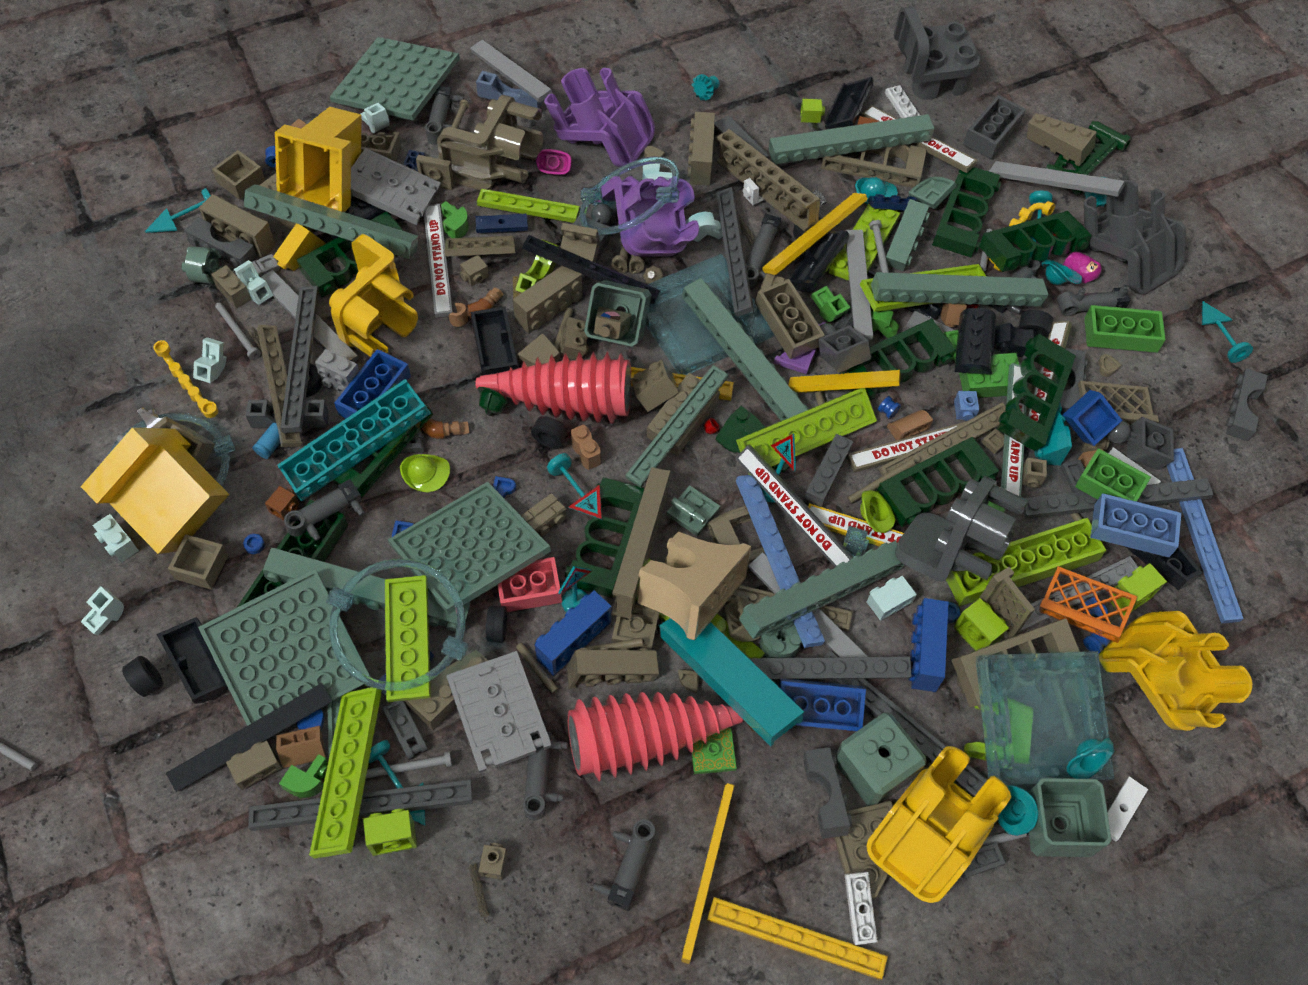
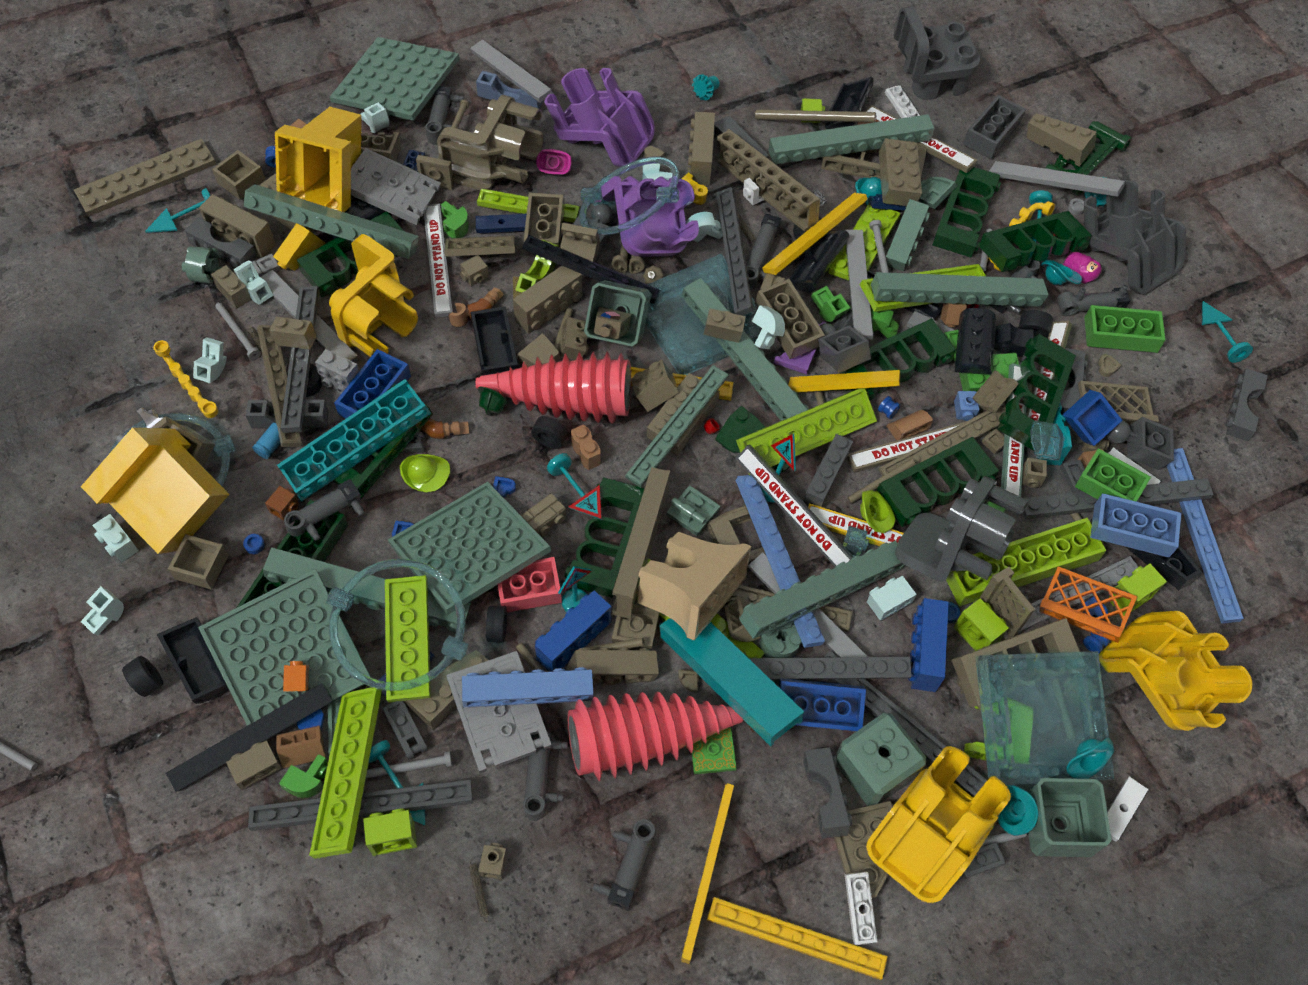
(144, 177): none -> dark tan plate
(293, 333): none -> dark tan brick
(296, 676): none -> orange brick
(527, 688): none -> medium blue brick
(545, 217): none -> dark tan brick
(700, 191): none -> yellow leg
(724, 325): none -> dark tan brick
(771, 324): none -> light aqua brick
(801, 115): none -> dark tan piece
(899, 172): none -> dark tan brick
(994, 391): none -> dark tan bracket
(1047, 440): none -> clear light blue slope
(1076, 206): none -> light grey tile

